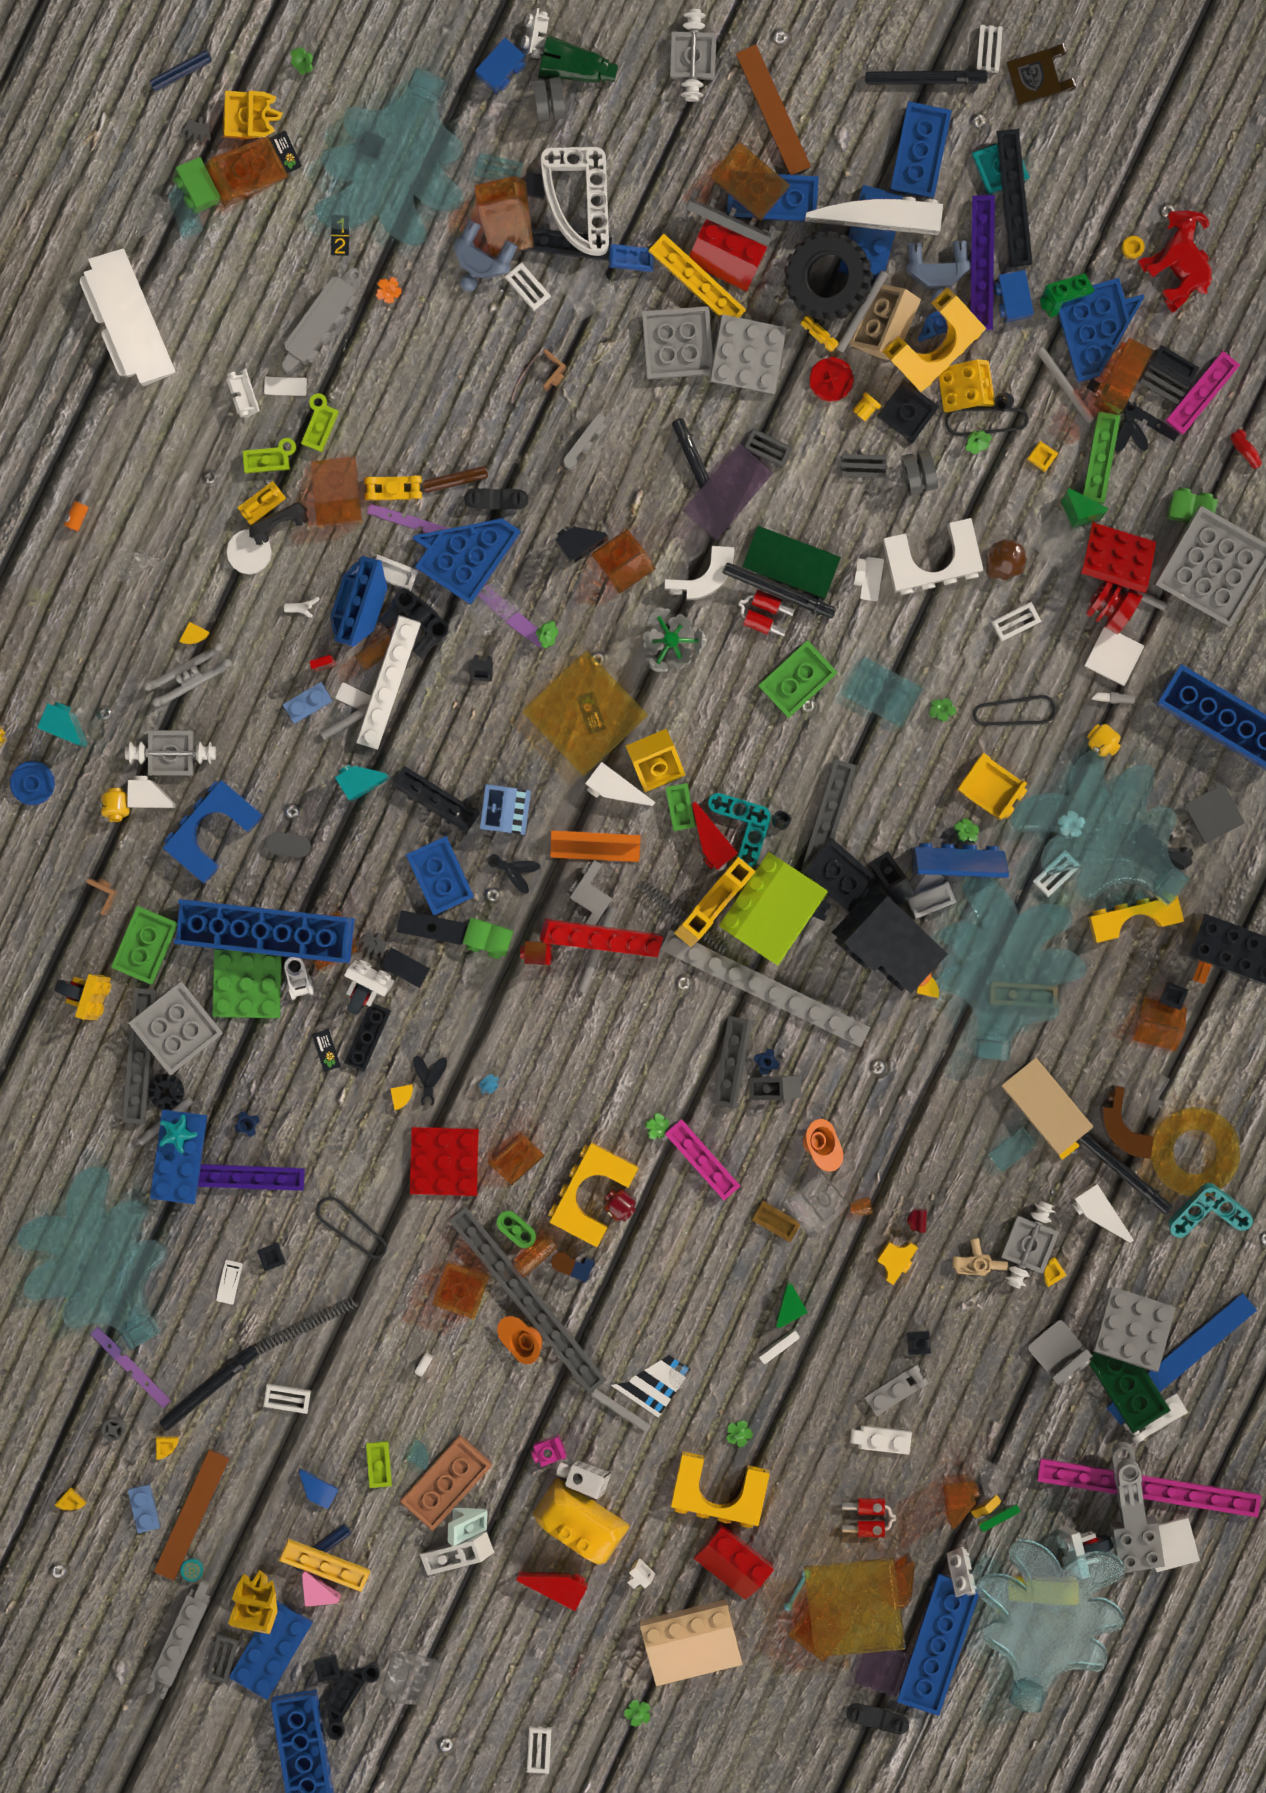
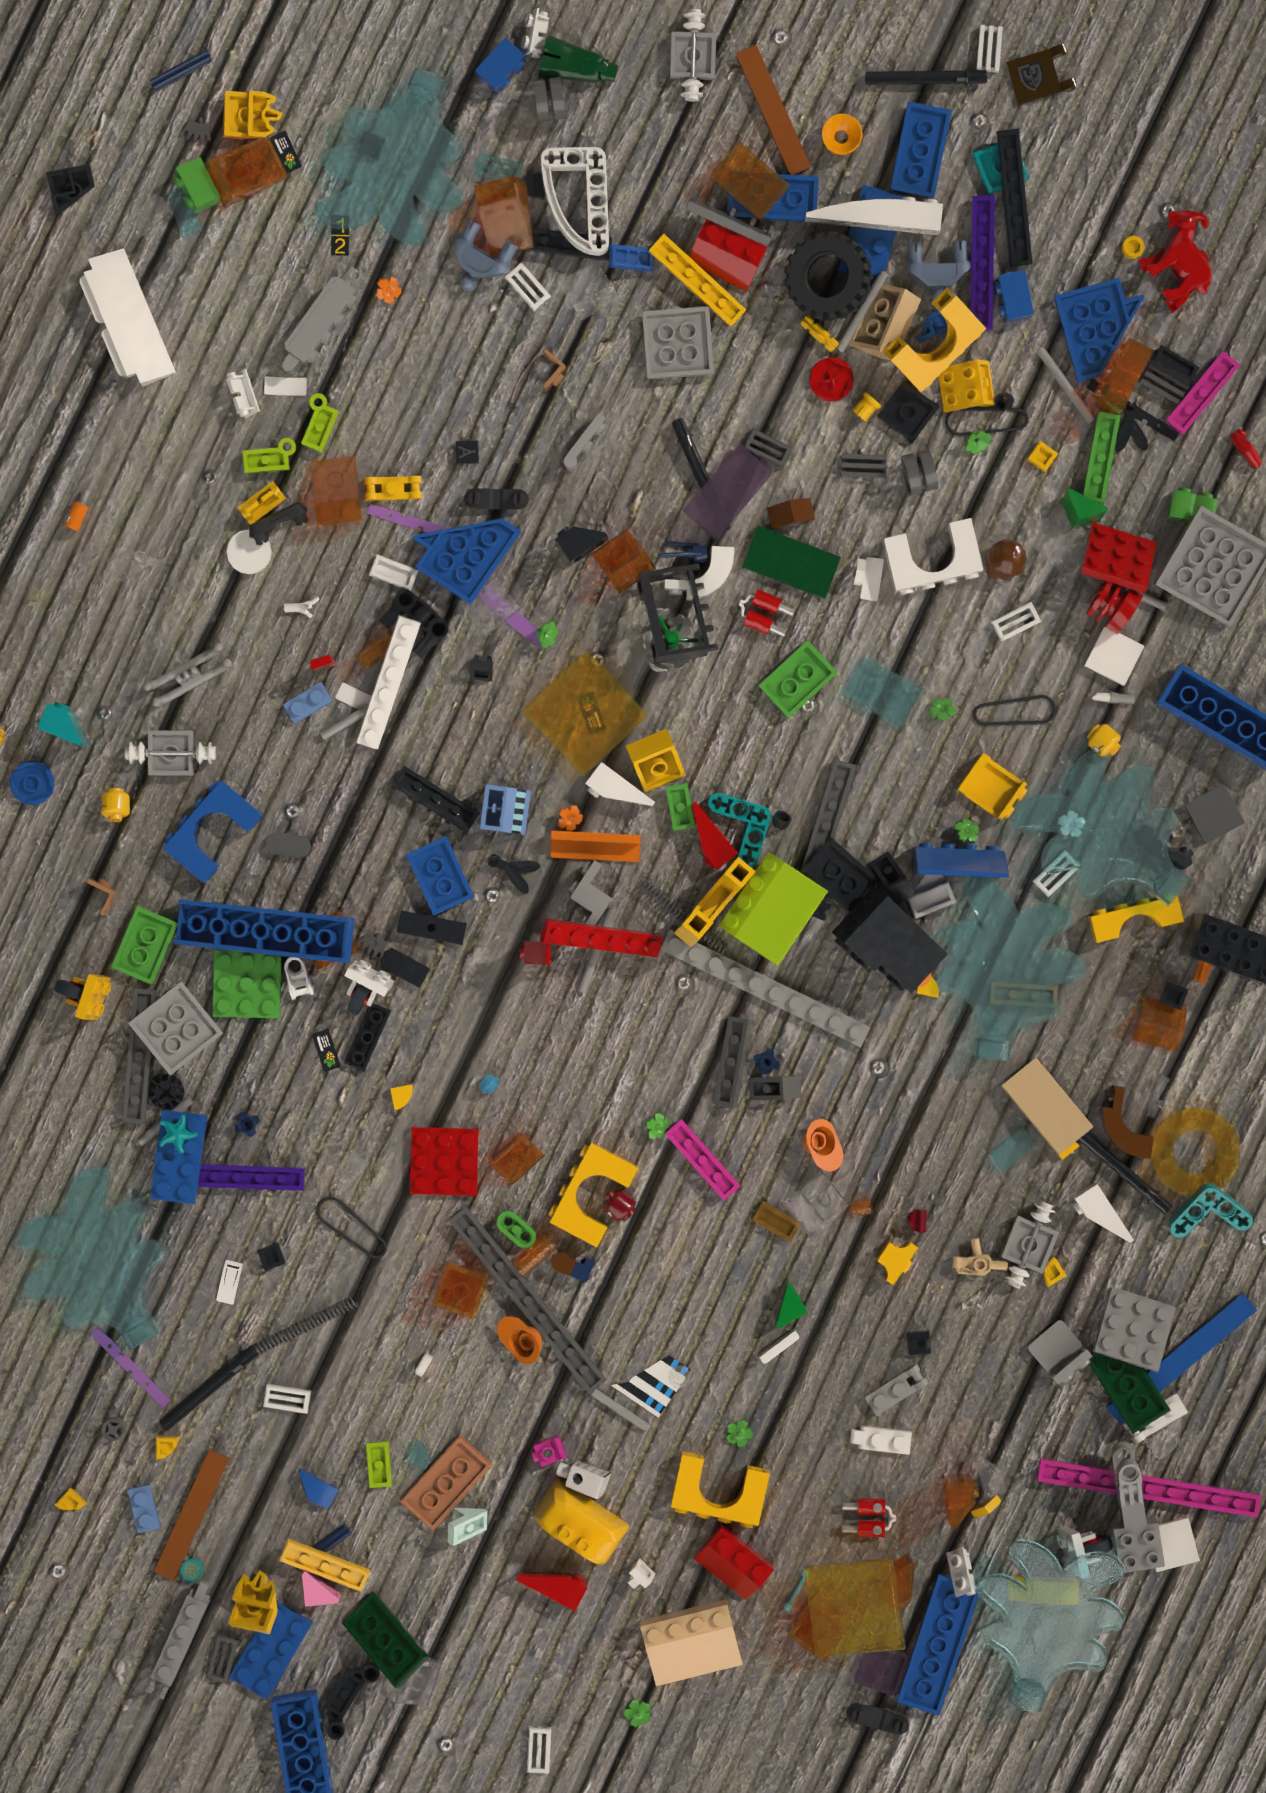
(69, 185): none -> black slope
(147, 794): white slope -> none
(193, 634): yellow tile -> none
(301, 60): bright green plant -> none
(327, 1668): black plate -> none
(358, 601): blue wedge -> none
(358, 781): teal slope -> none
(385, 1640): none -> dark green tile
(429, 1079): black piece -> none
(455, 479): reddish brown axle -> none
(463, 1554): white slope -> none
(467, 452): none -> black tile
(488, 937): bright green brick -> none
(569, 818): none -> orange plant
(657, 645): none -> black hinge
(696, 554): none -> dark blue plant
(747, 354): light grey plate -> none
(762, 583): black axle -> none
(790, 513): none -> reddish brown slope
(843, 123): none -> light orange piece
(998, 1516): green tile -> none
(1063, 291): green bracket -> none

